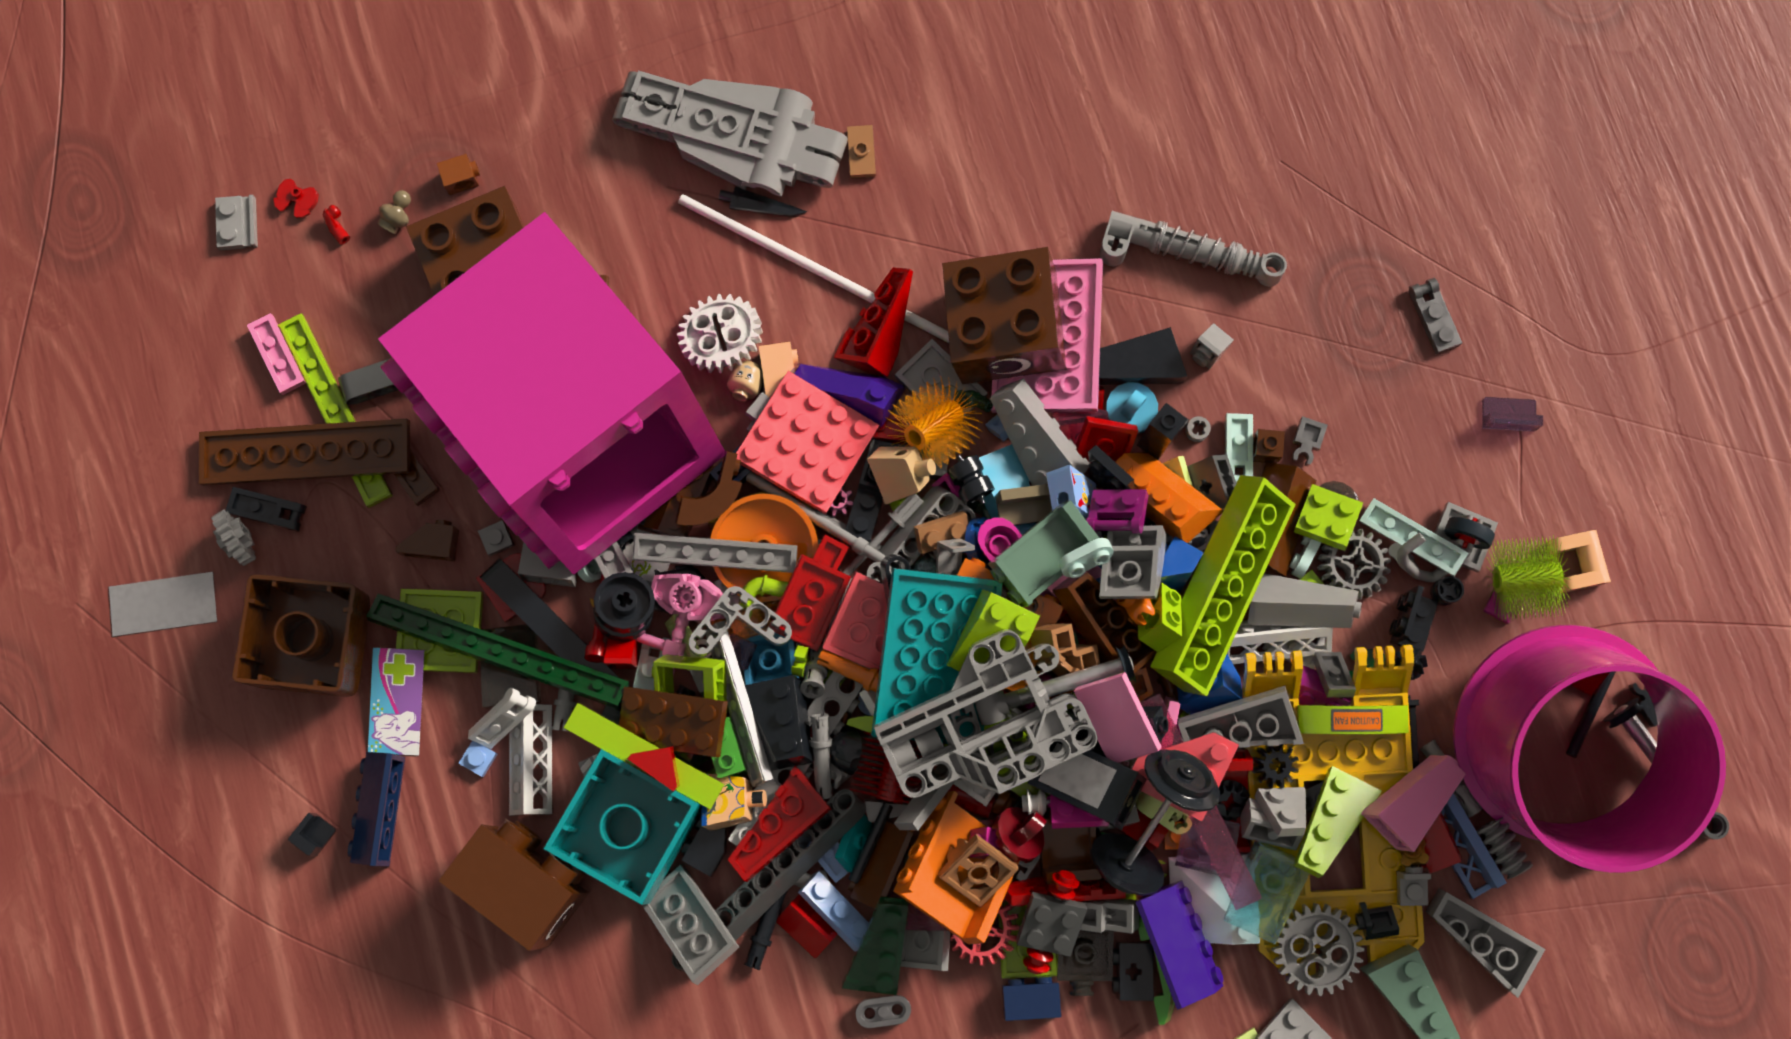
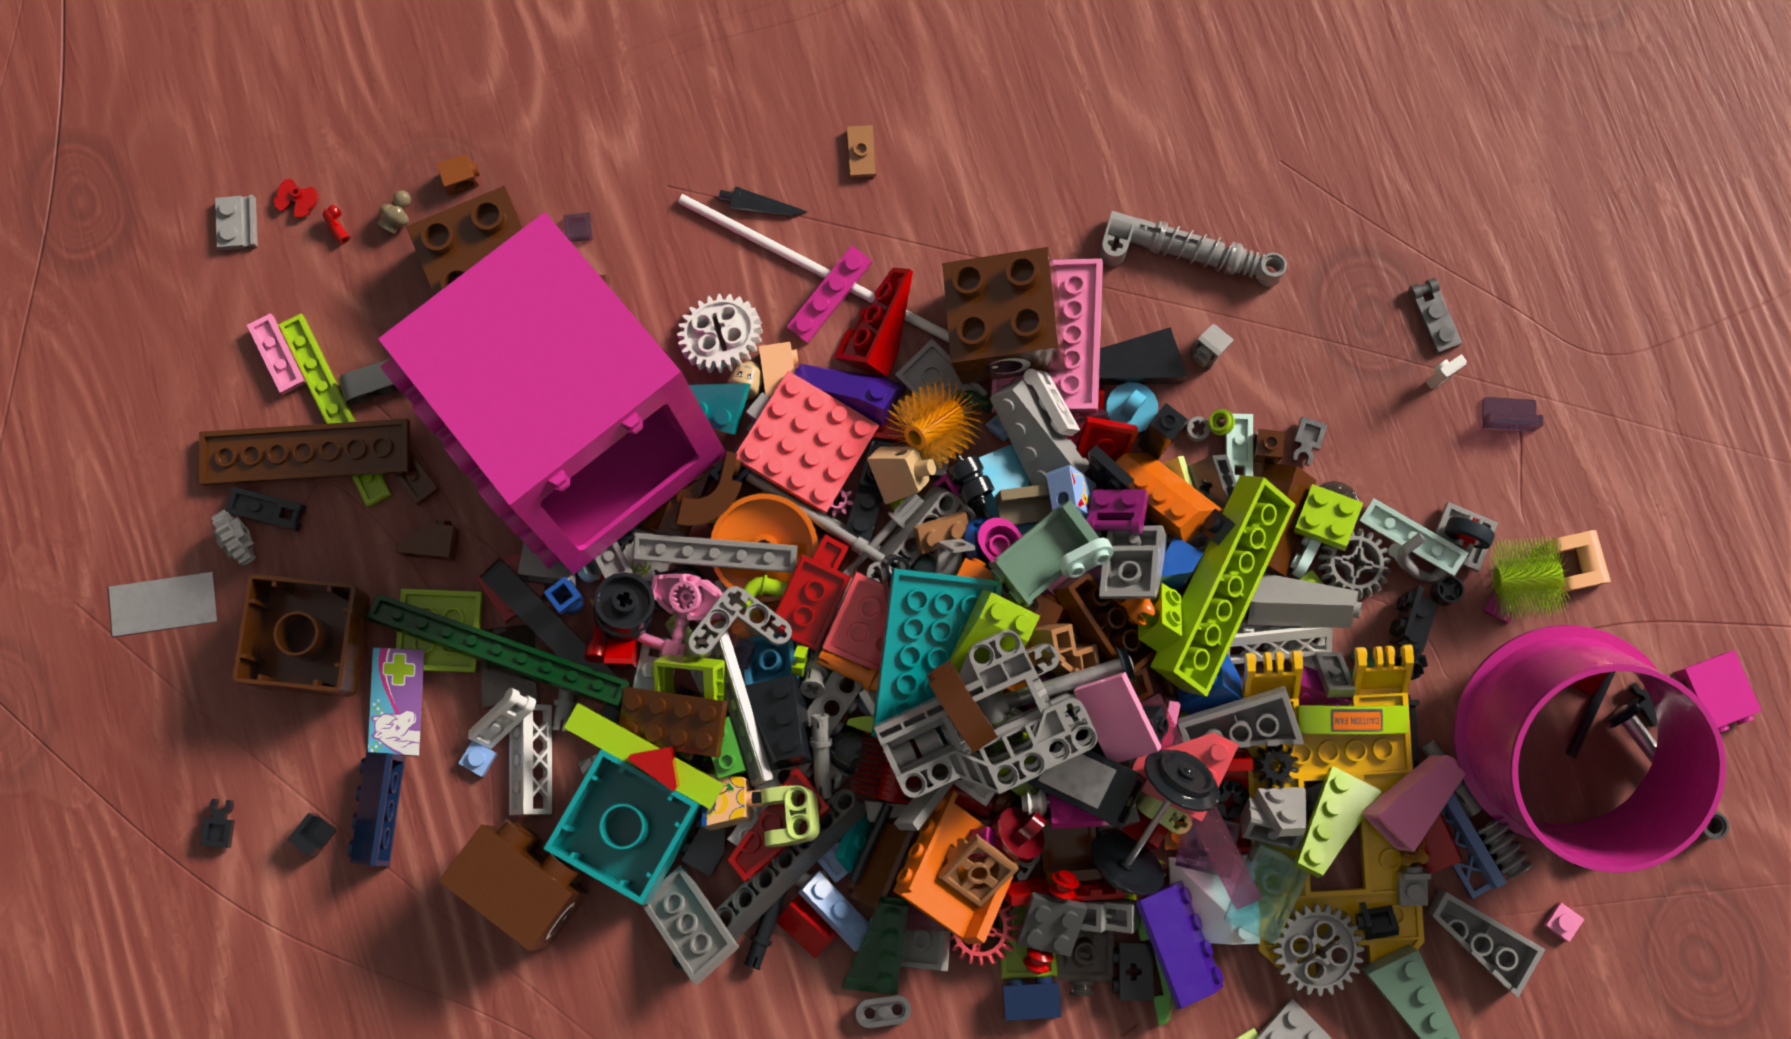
(218, 830): none -> black plate
(496, 538): light grey plate -> none
(565, 597): none -> blue piece
(578, 227): none -> clear purple tile
(722, 404): none -> teal wing
(735, 129): light grey piece -> none
(794, 815): none -> yellowish green piece
(829, 294): none -> dark pink plate
(961, 706): none -> reddish brown arch
(1052, 402): none -> white plate
(1215, 418): none -> lime plate
(1216, 526): none -> black plate
(1445, 371): none -> white plate
(1563, 922): none -> bright pink plate
(1722, 689): none -> dark pink panel

